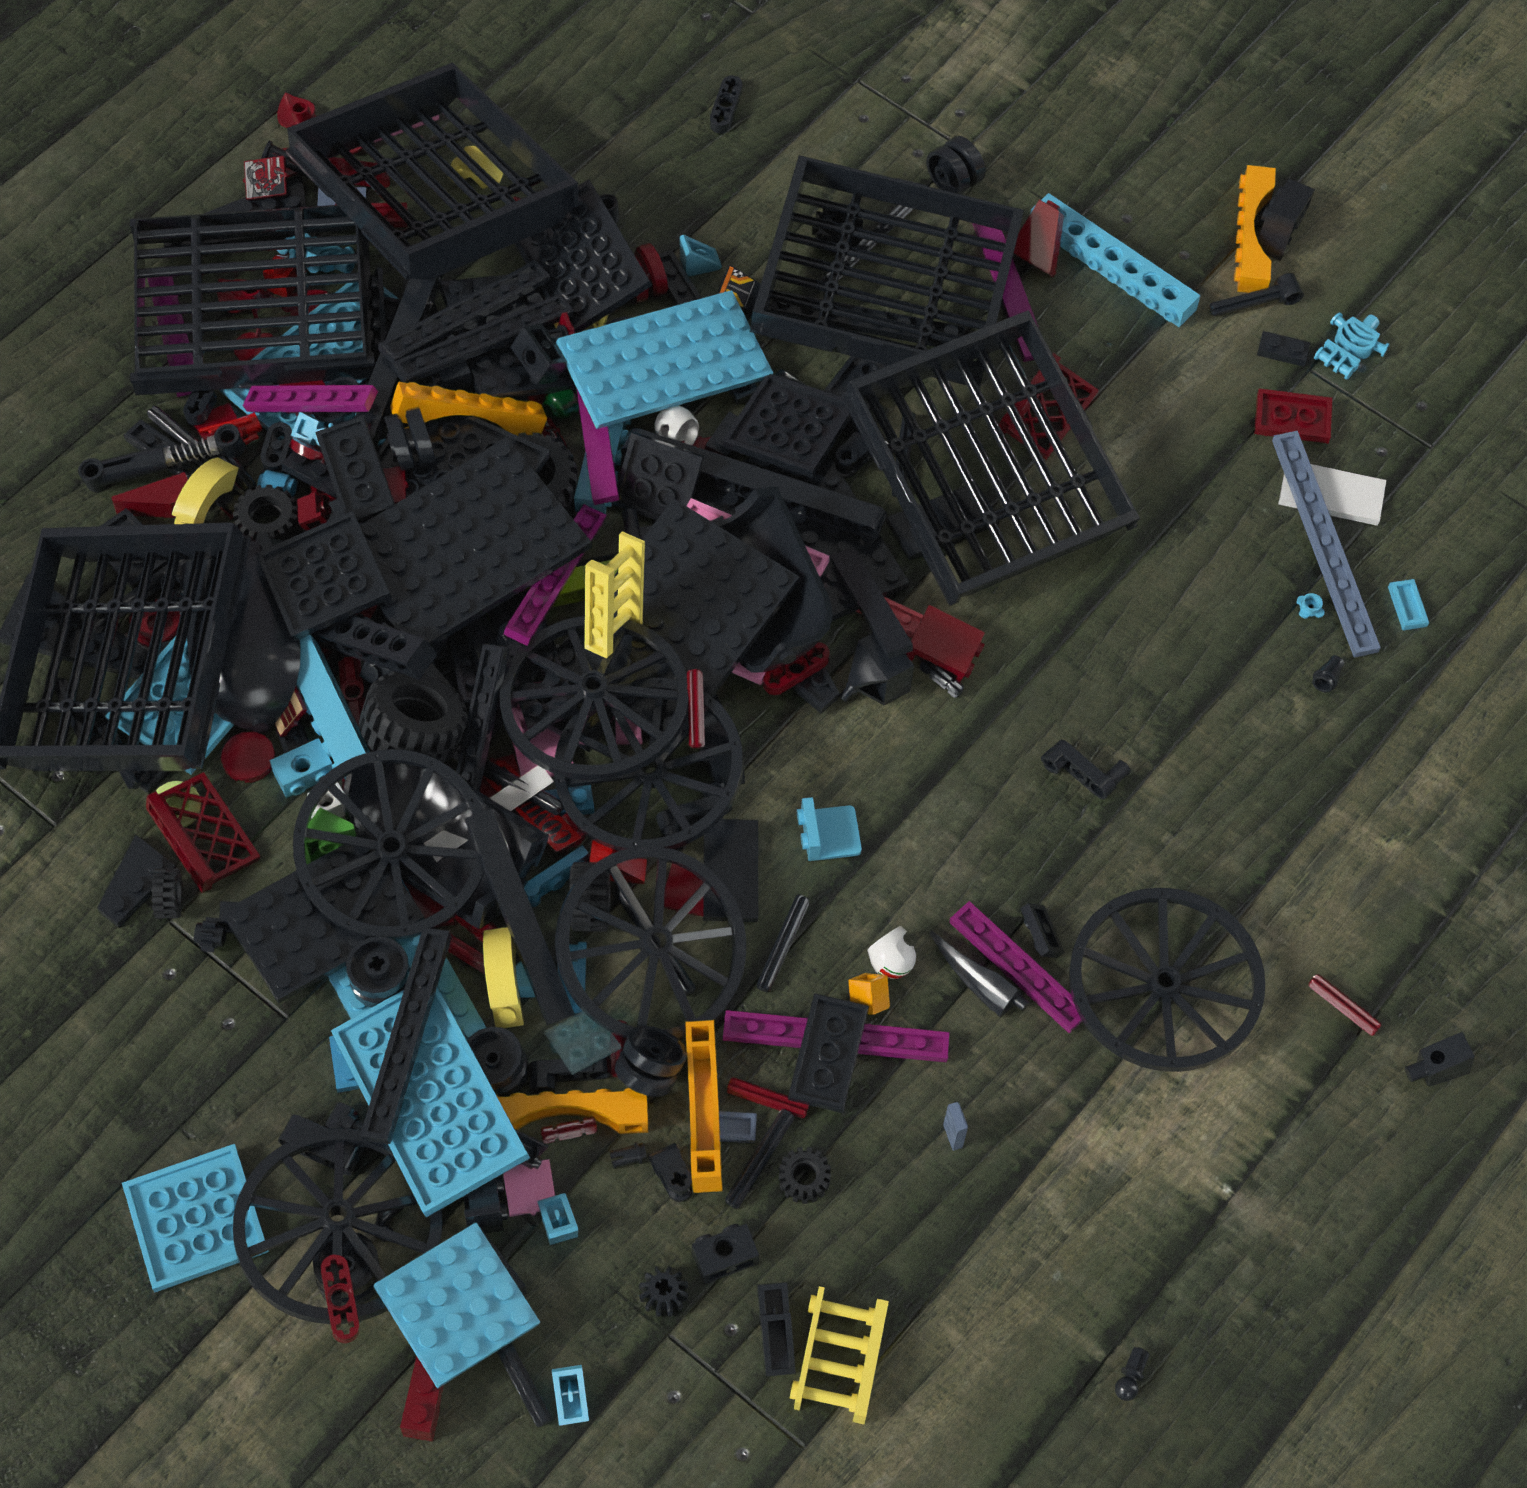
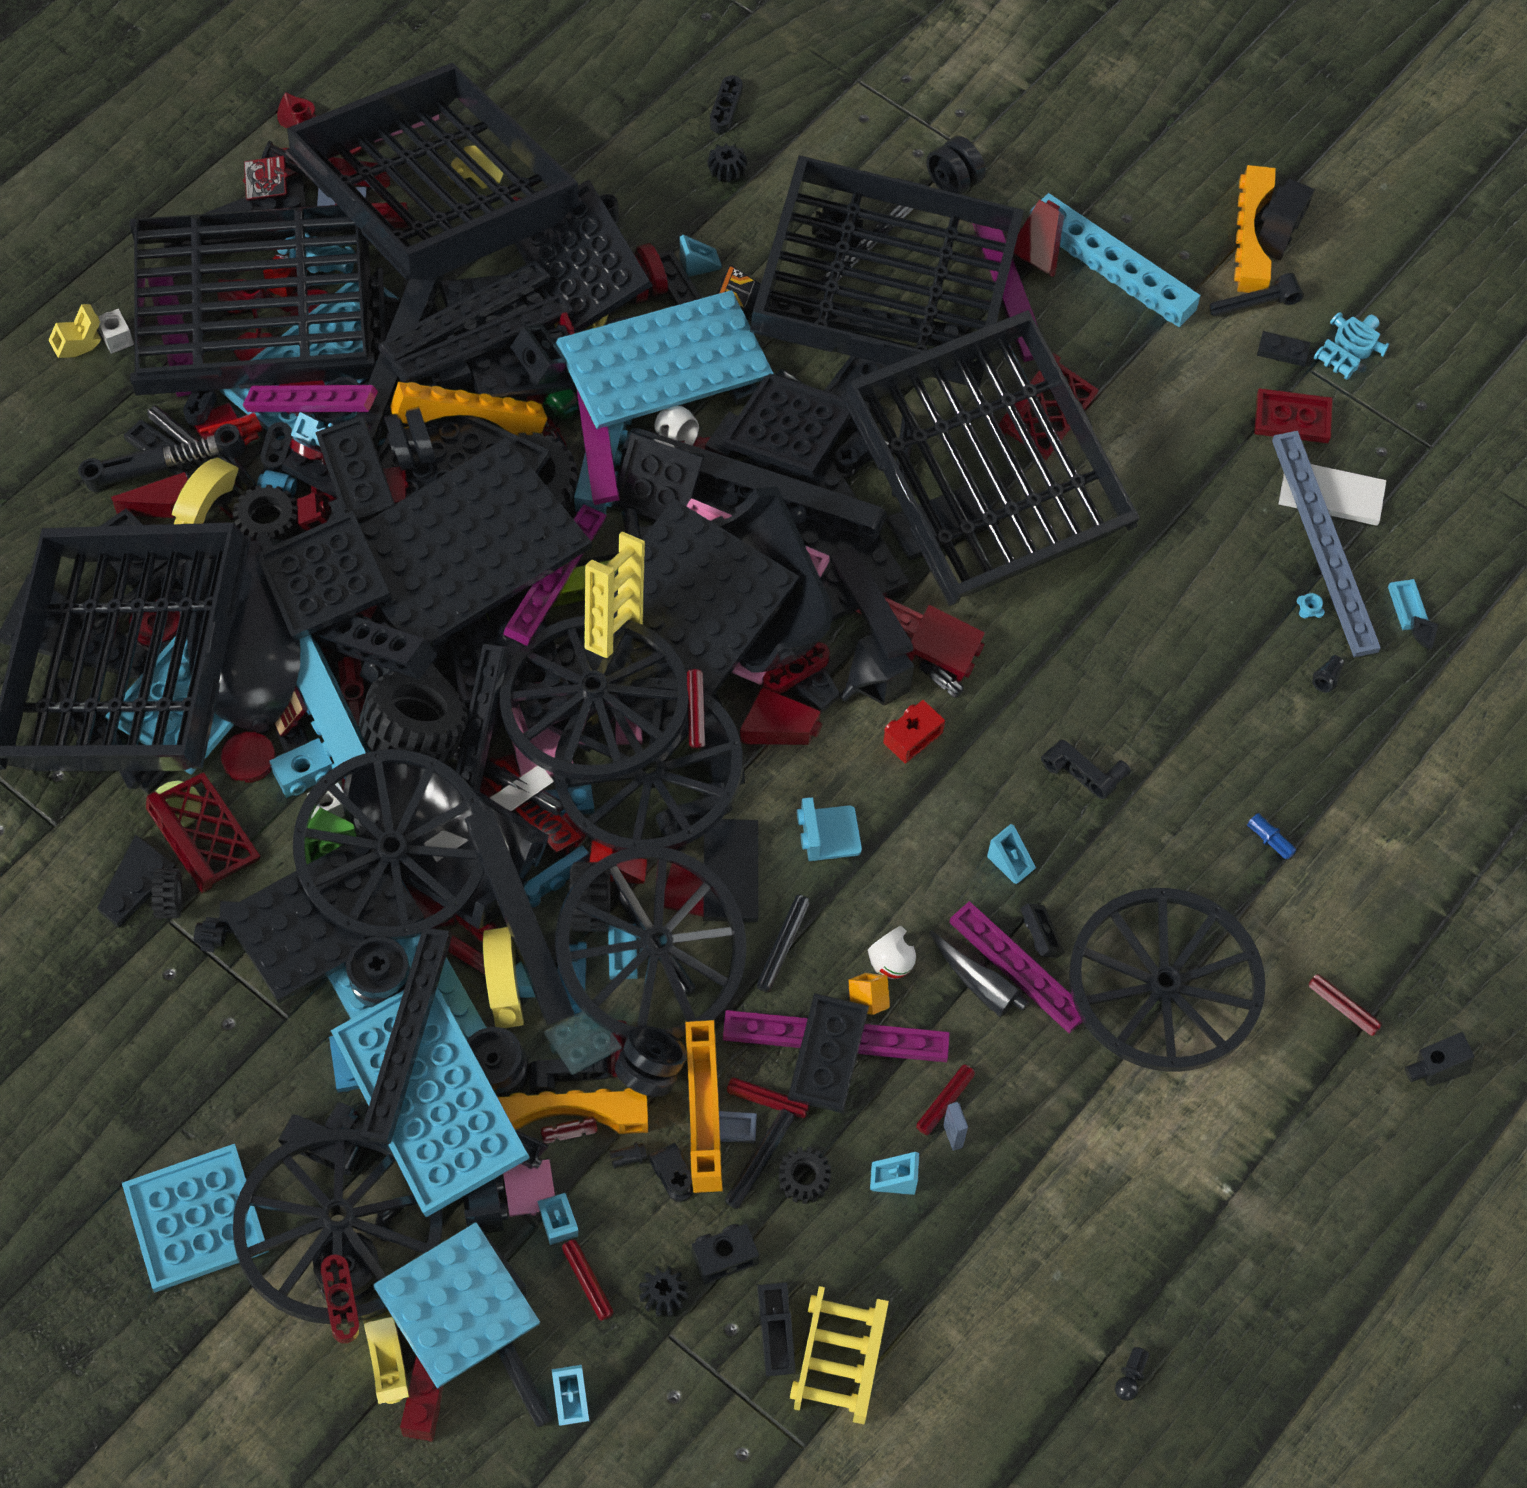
(76, 337): none -> light yellow brick
(115, 331): none -> white brick
(386, 1358): none -> light yellow arch
(587, 1280): none -> dark red axle
(619, 960): none -> medium azure tile
(727, 162): none -> black gear
(779, 721): none -> dark red slope
(896, 1174): none -> medium azure slope
(913, 731): none -> red brick
(946, 1097): none -> dark red axle
(1010, 854): none -> medium azure slope
(1271, 836): none -> blue axle
(1424, 631): none -> black tile

